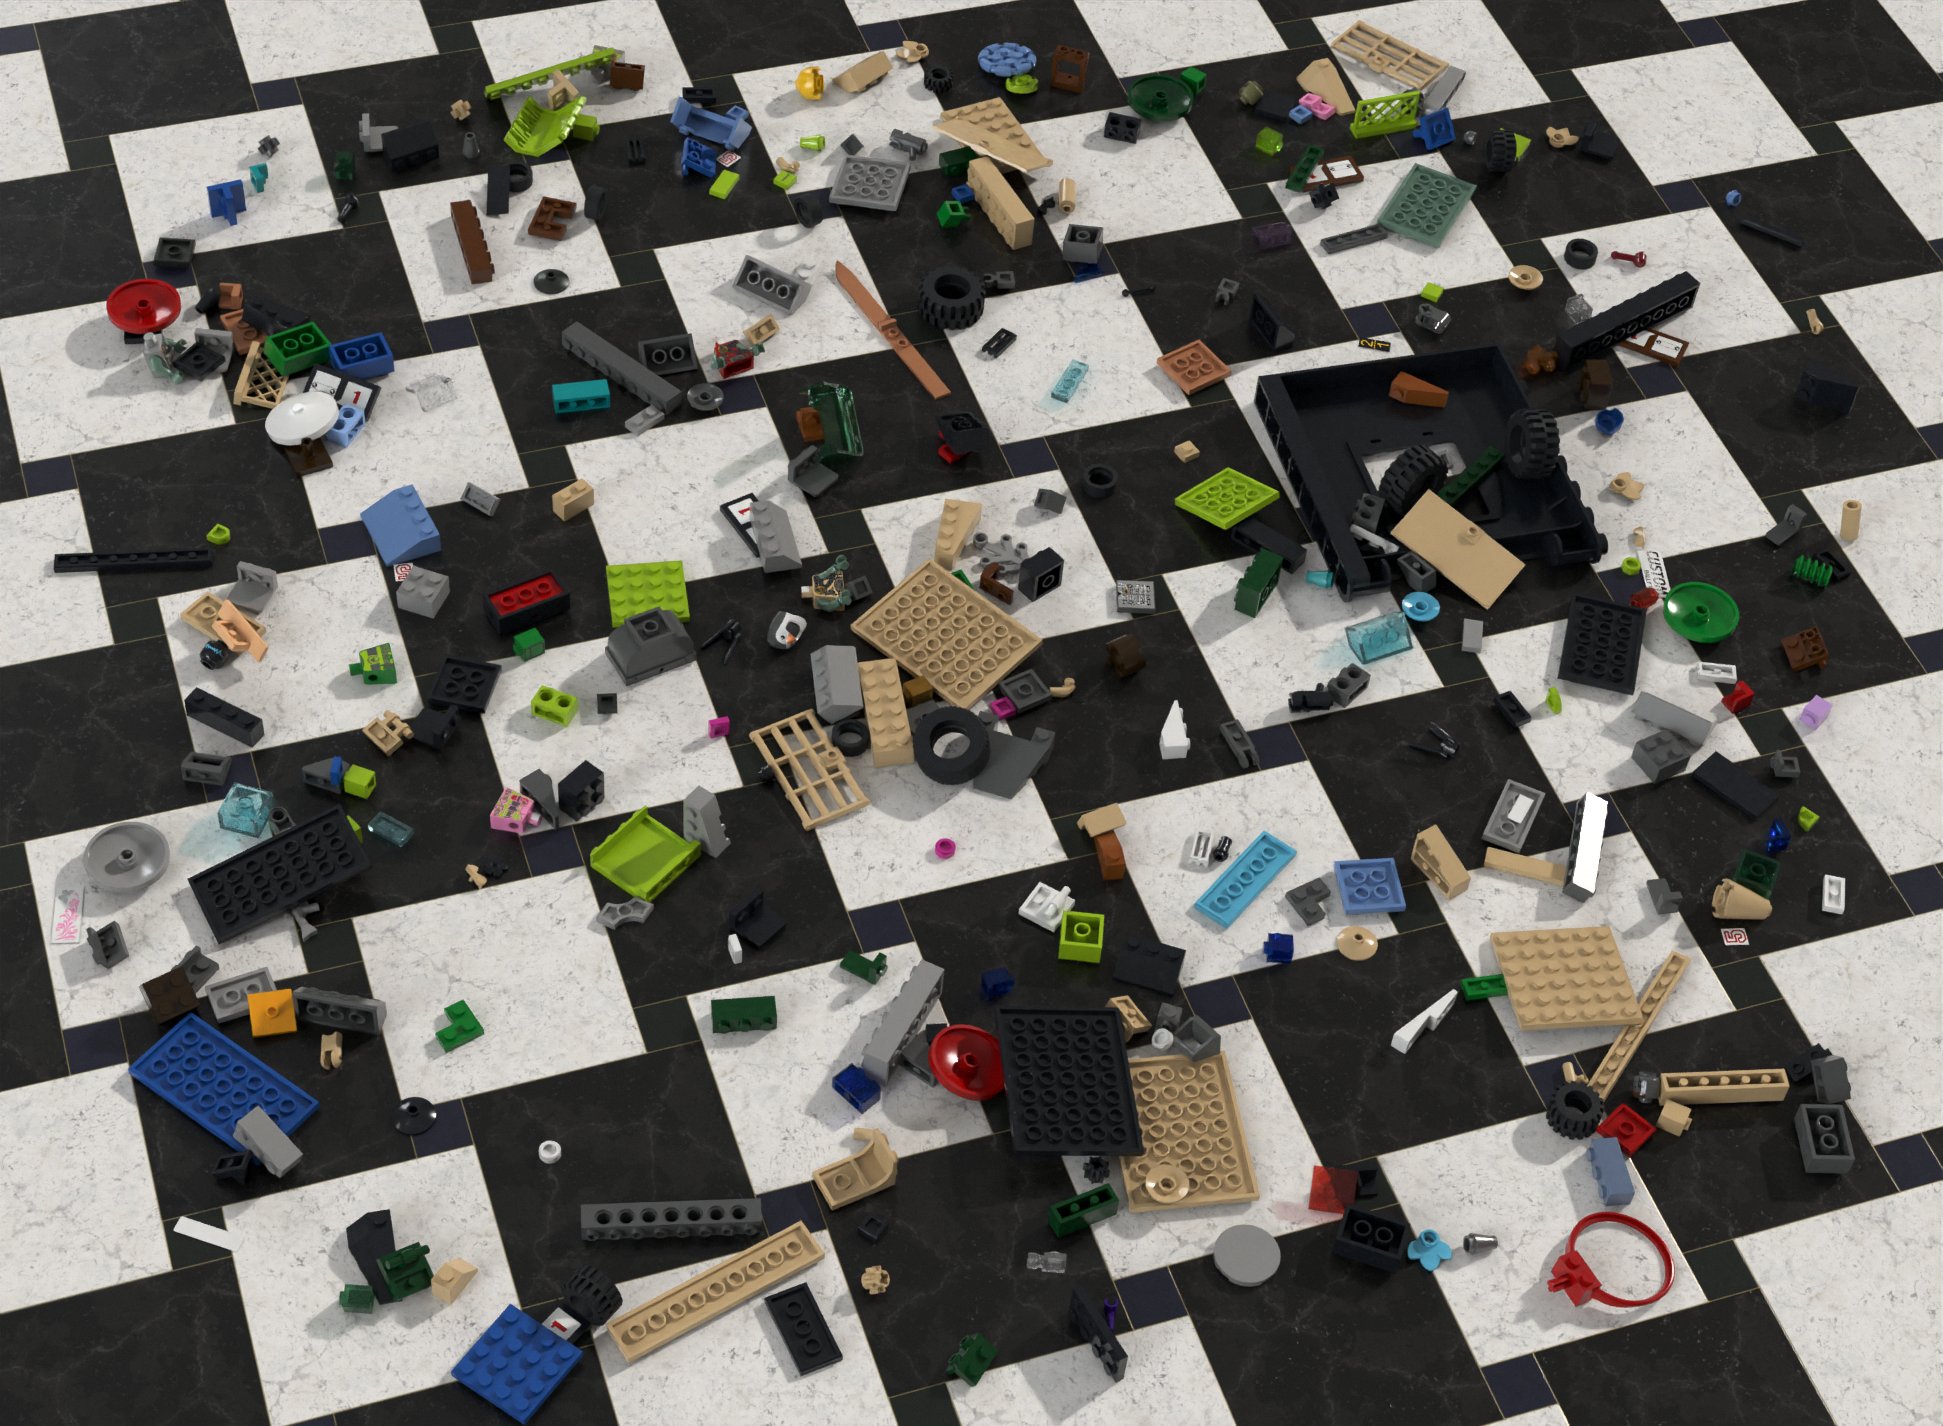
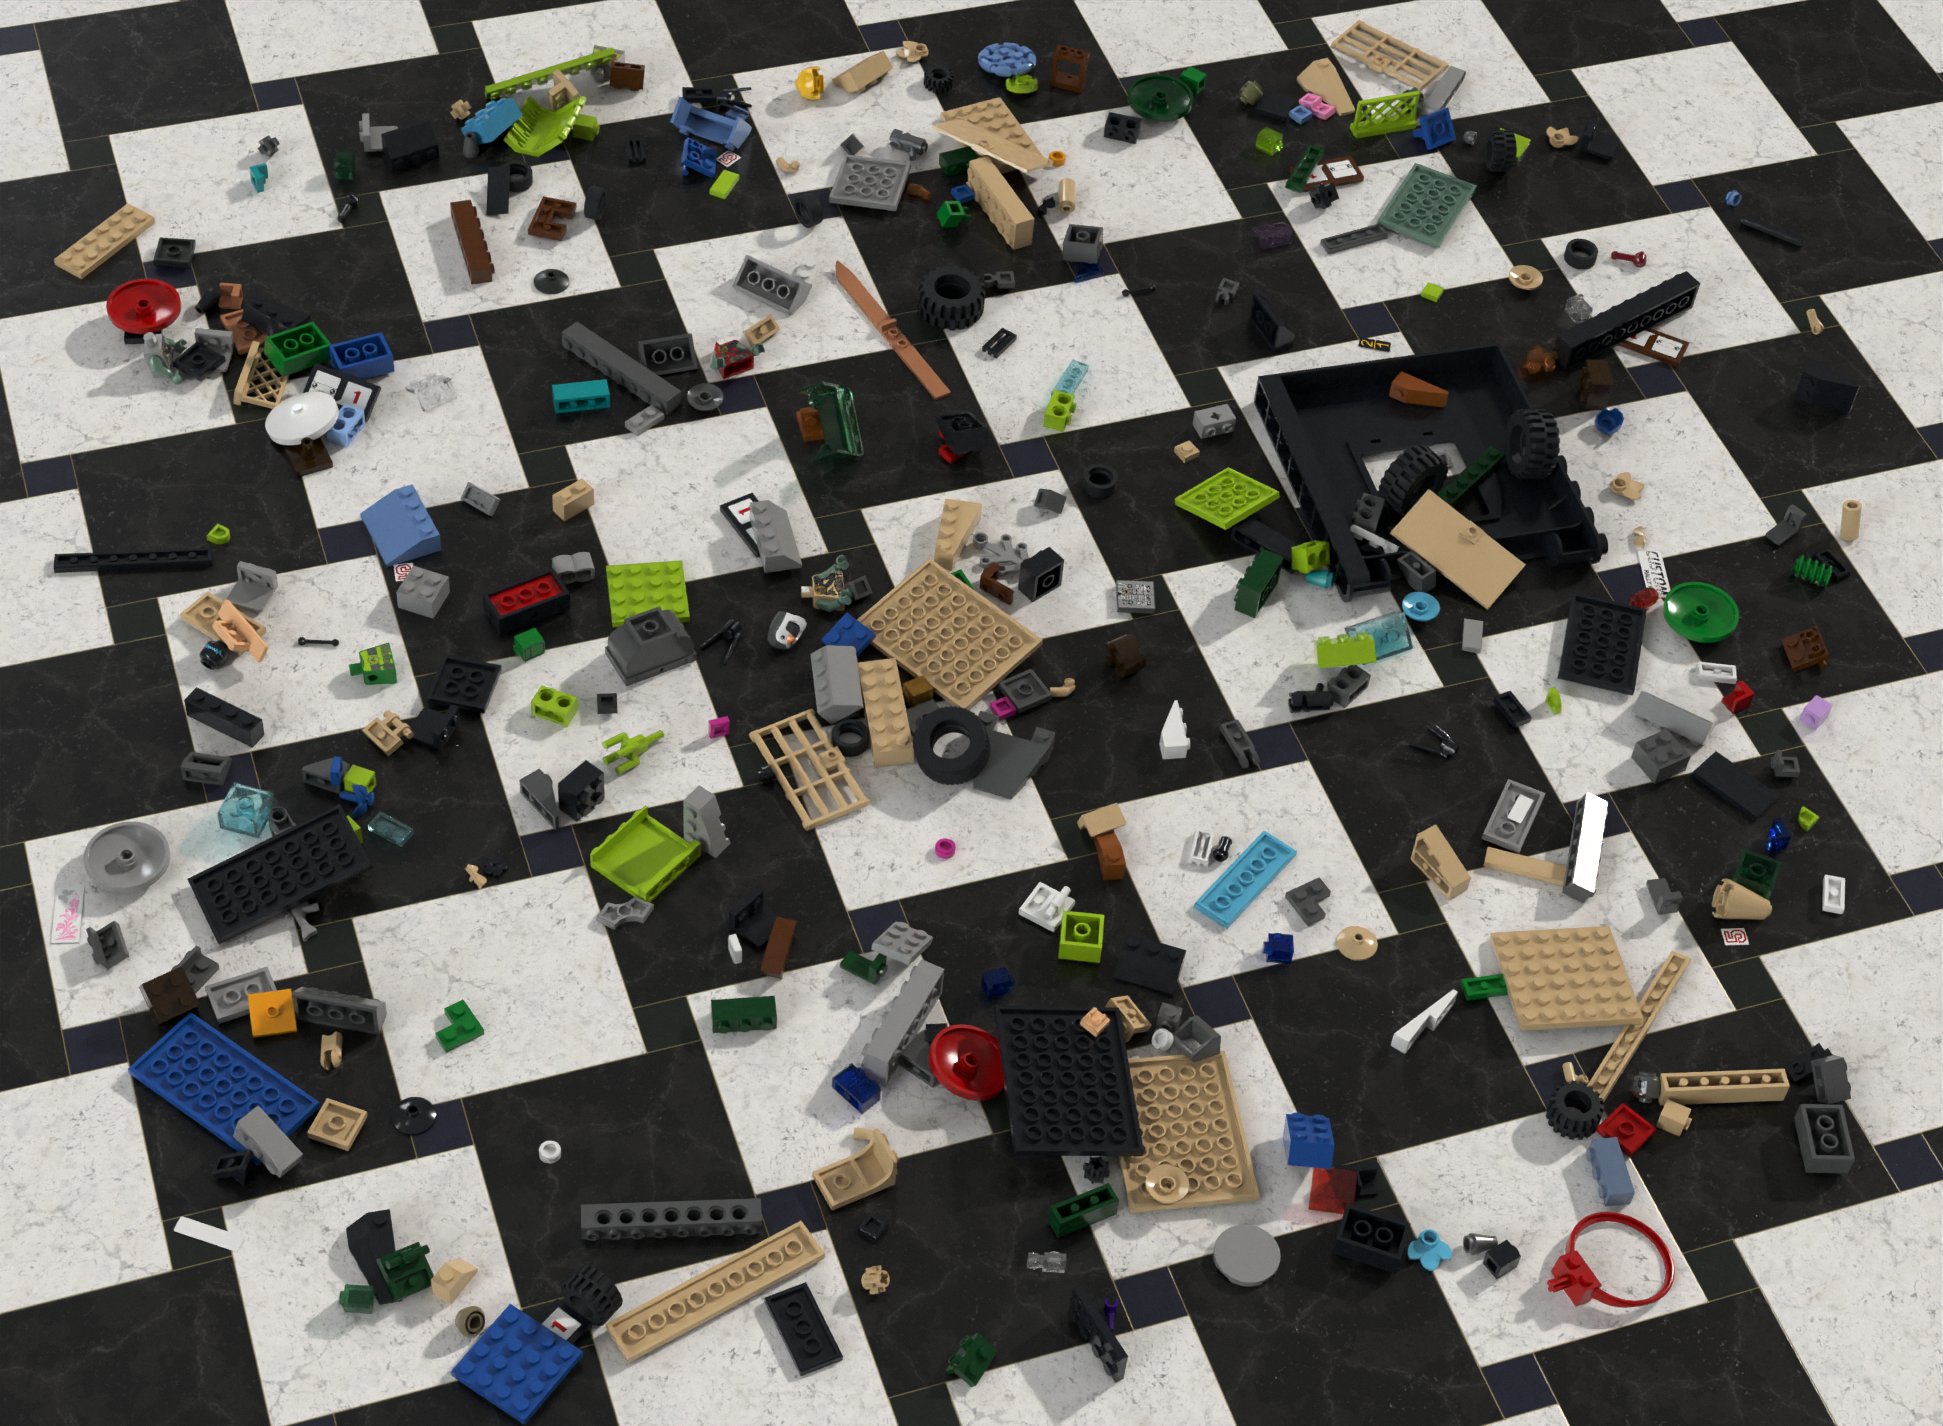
(104, 241): none -> tan plate
(226, 200): blue bracket -> none
(302, 641): none -> black hinge
(337, 1124): none -> tan plate
(359, 796): none -> blue plant
(470, 1321): none -> dark tan cone
(492, 120): none -> dark azure brick
(514, 812): bright pink torso -> none
(574, 567): none -> light grey brick
(629, 749): none -> lime plant
(726, 99): none -> black plant
(778, 947): none -> reddish brown slope
(785, 180): lime tile -> none
(810, 474): dark grey bracket -> none
(813, 142): lime cone -> none
(849, 633): none -> blue plate
(902, 942): none -> light grey plate
(919, 190): none -> clear orange arm
(1058, 158): none -> light orange tile
(1059, 410): none -> lime brick
(1095, 1022): none -> light nougat tile
(1194, 367): nougat plate -> none
(1214, 421): none -> light grey brick
(1308, 1141): none -> blue brick
(1310, 556): none -> lime brick
(1345, 650): none -> lime brick
(1369, 886): medium blue plate -> none
(1432, 319): dark grey piece -> none
(1501, 1259): none -> black brick
(1631, 566): lime tile -> none

